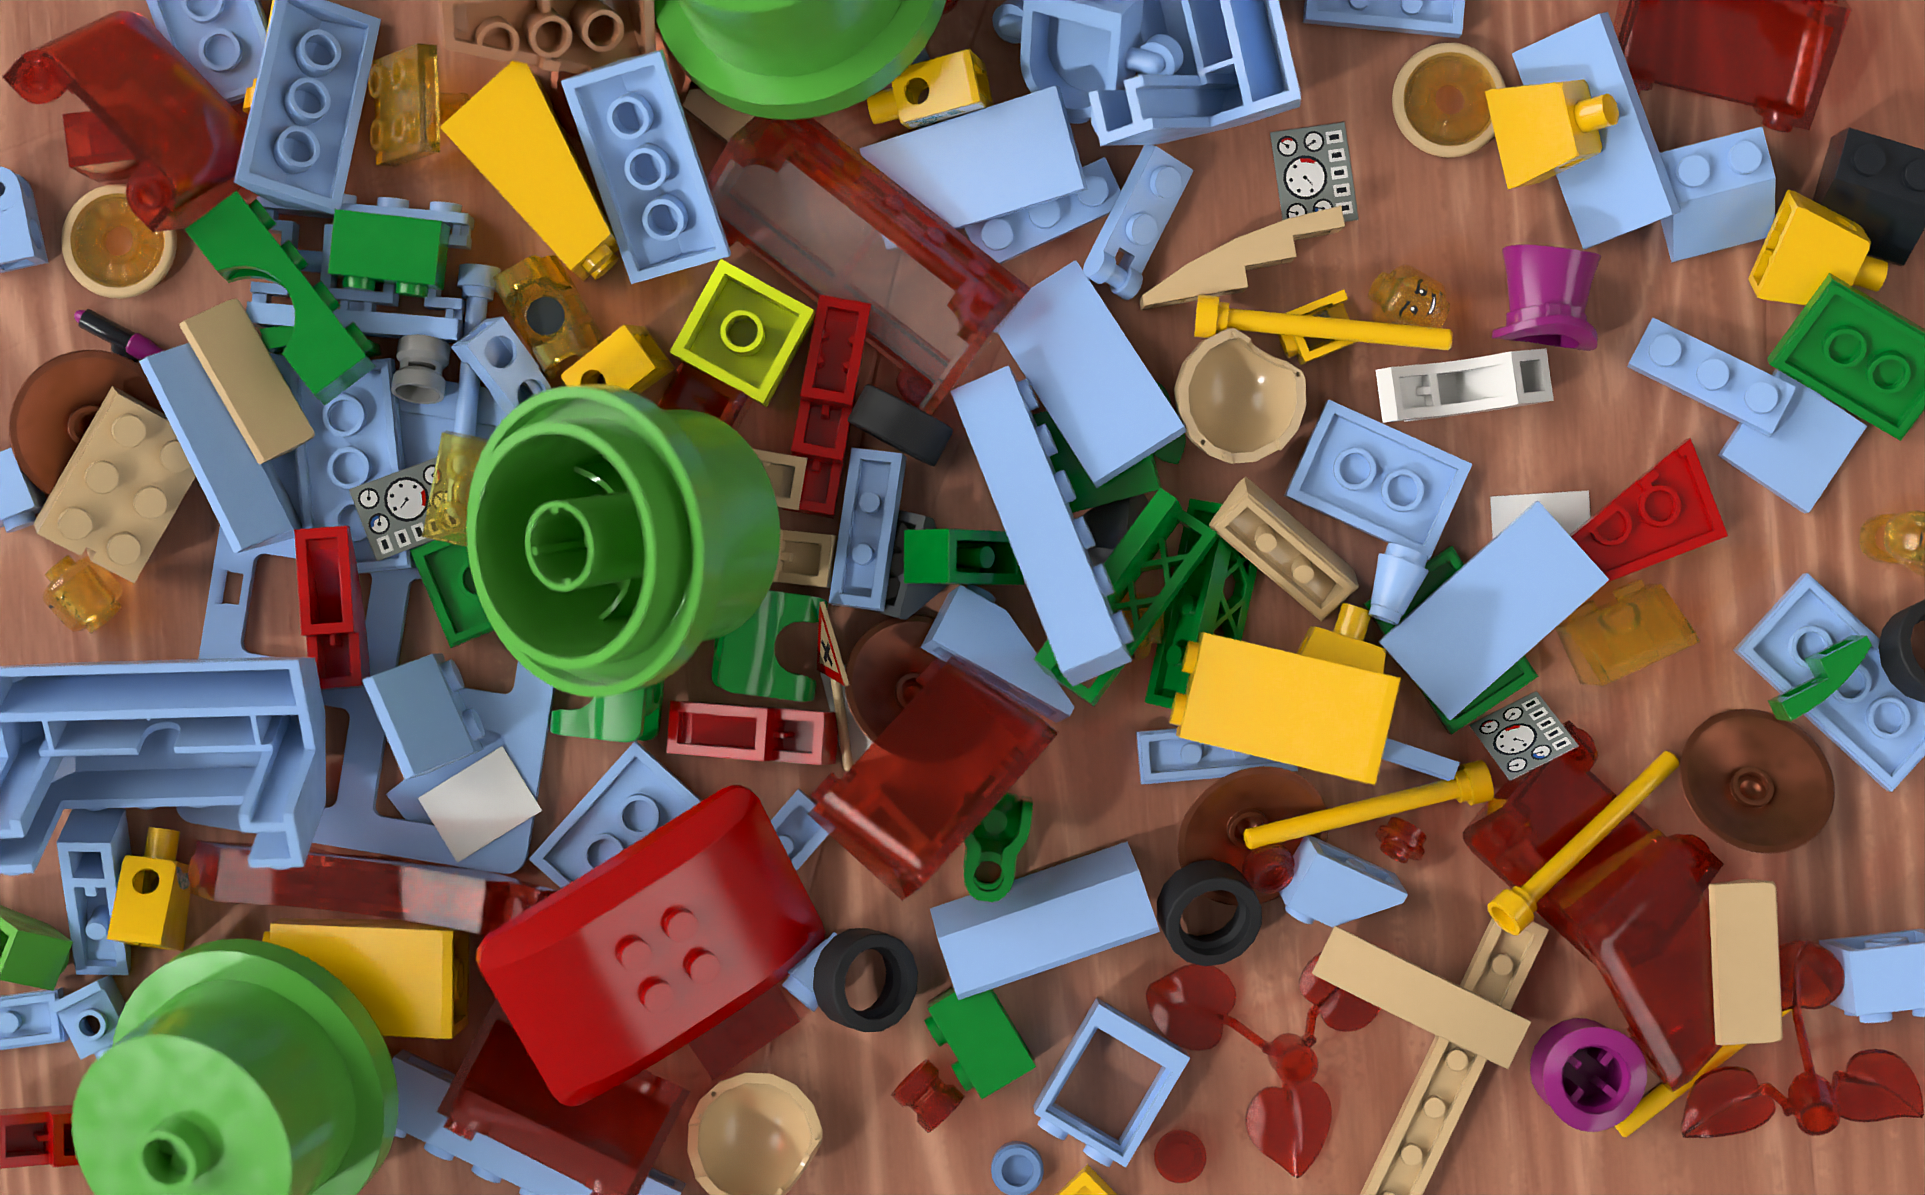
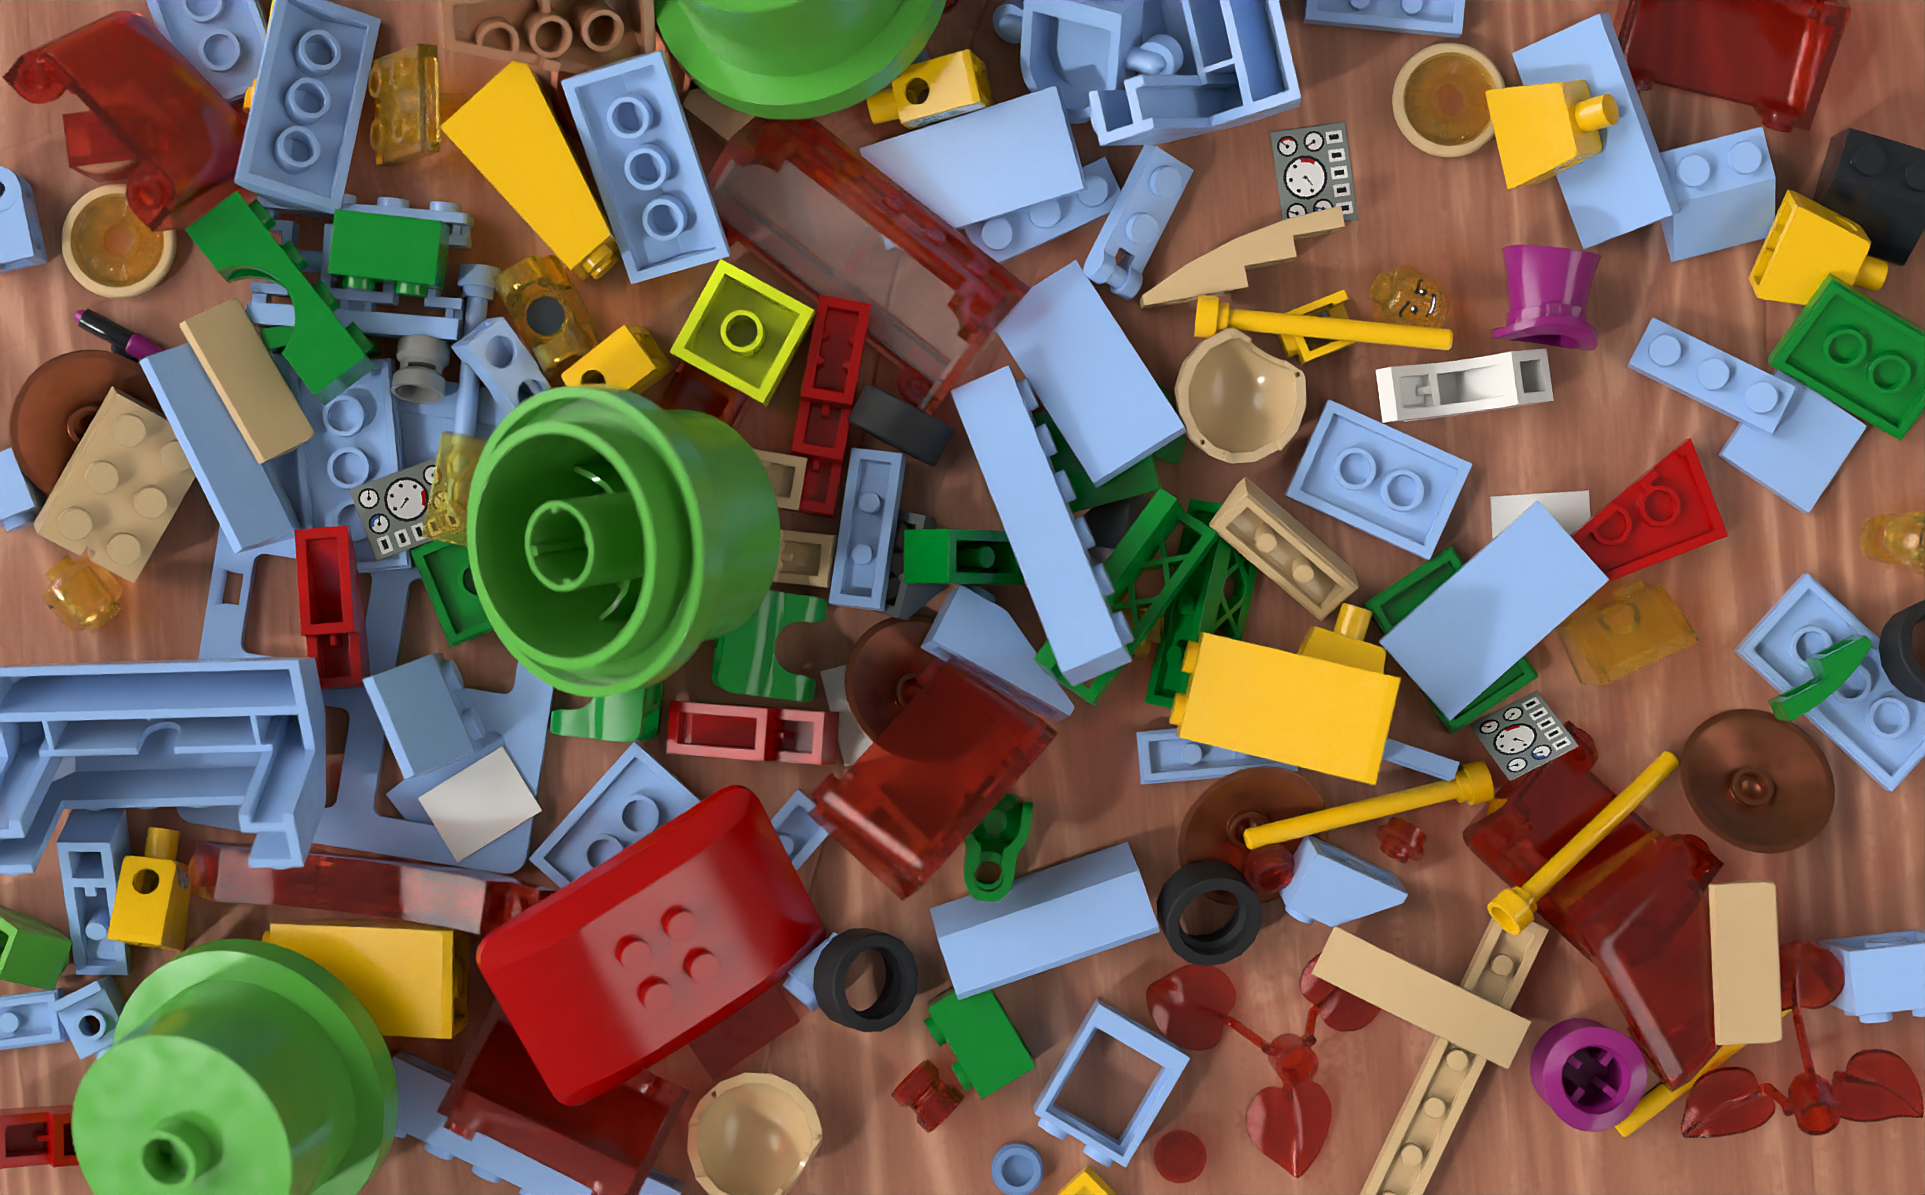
(831, 664): tan piece -> none
(1396, 582): light blue cone -> none

